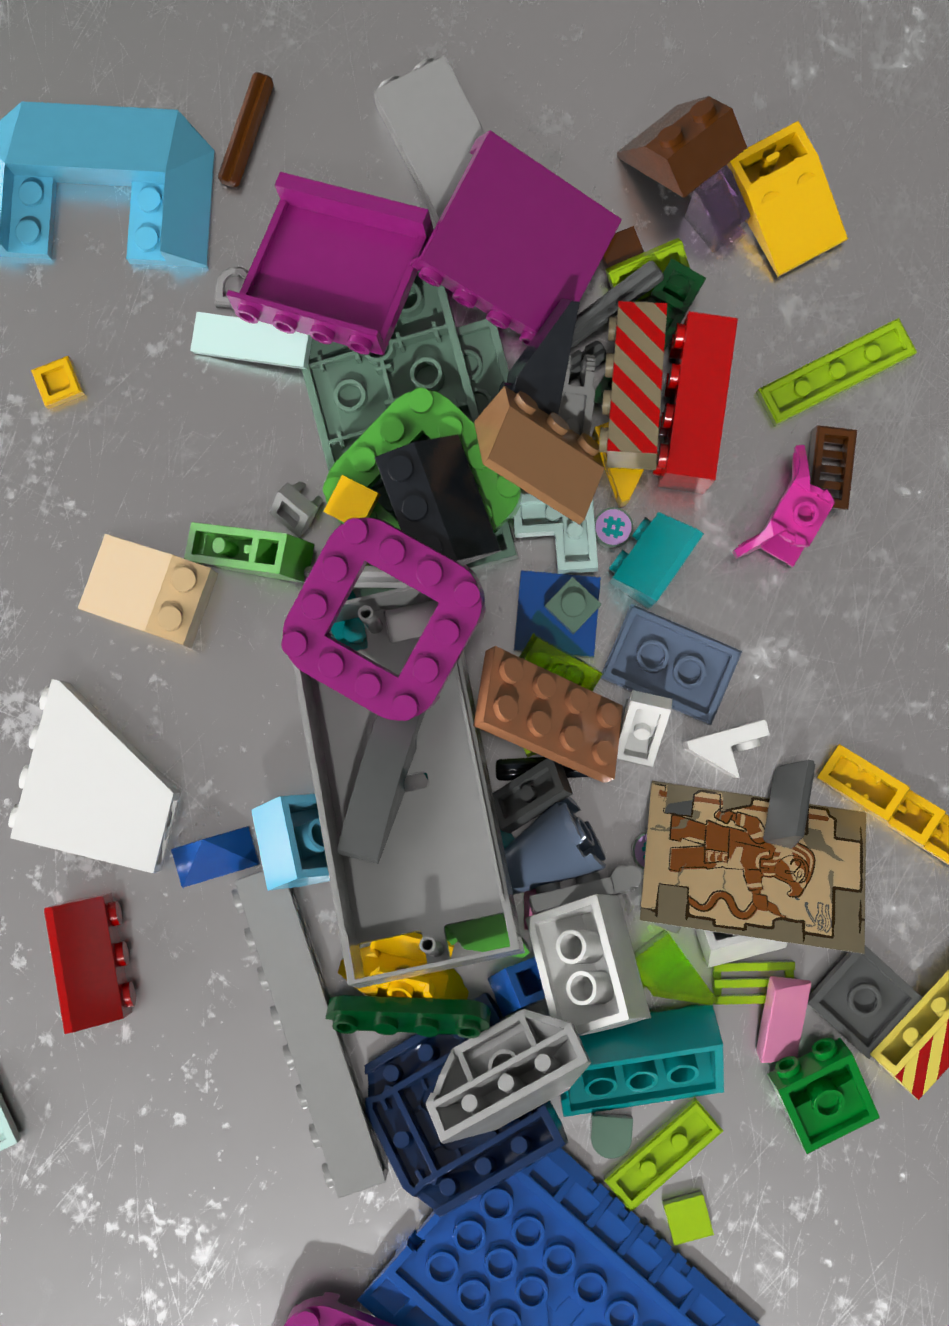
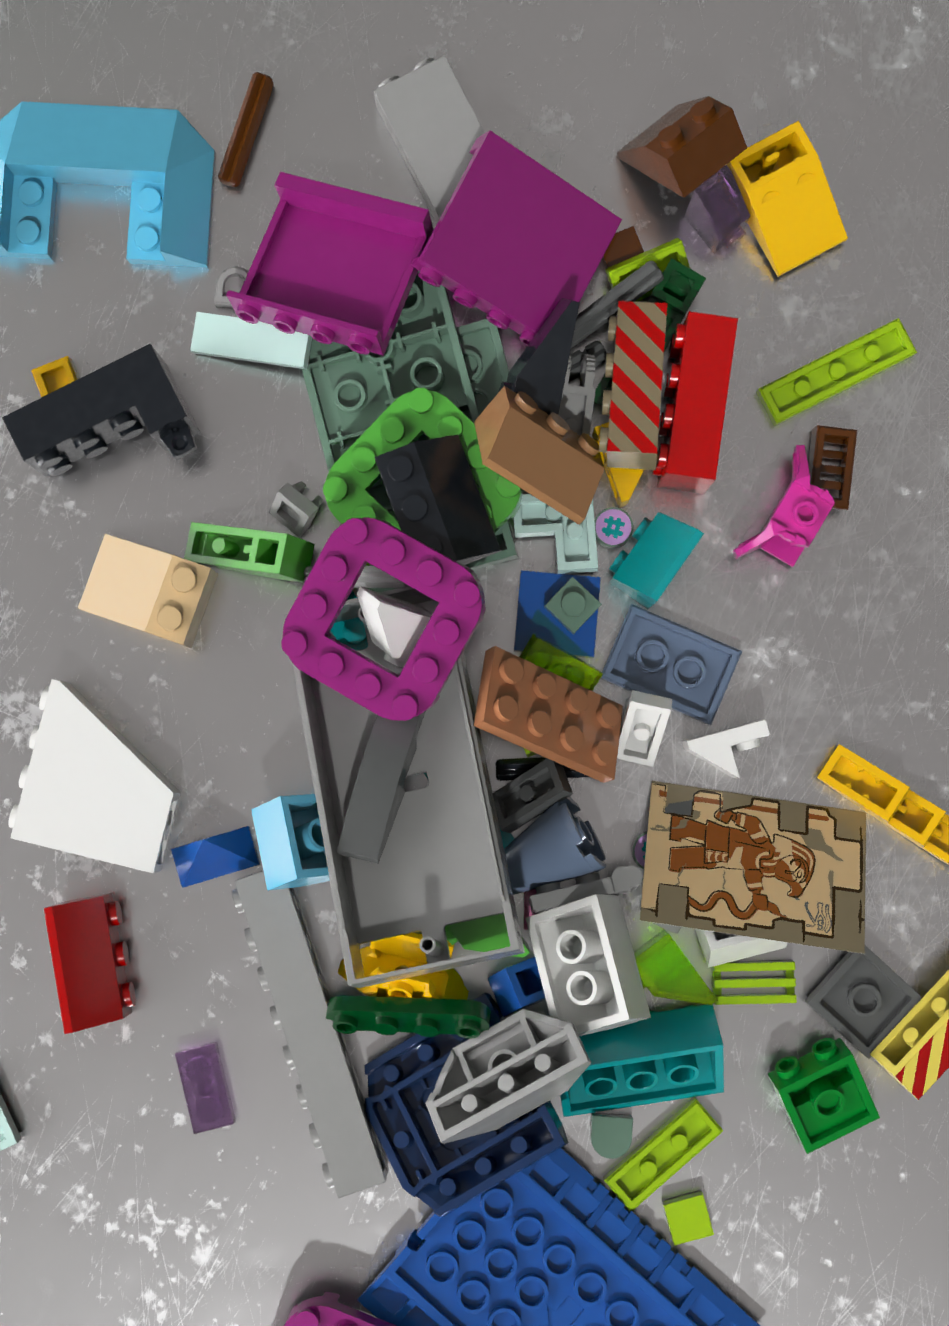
(102, 409): none -> black hinge
(205, 1087): none -> clear purple plate
(351, 500): yellow tile -> none
(393, 624): none -> white slope
(782, 1018): bright pink slope -> none
(789, 803): dark grey slope -> none

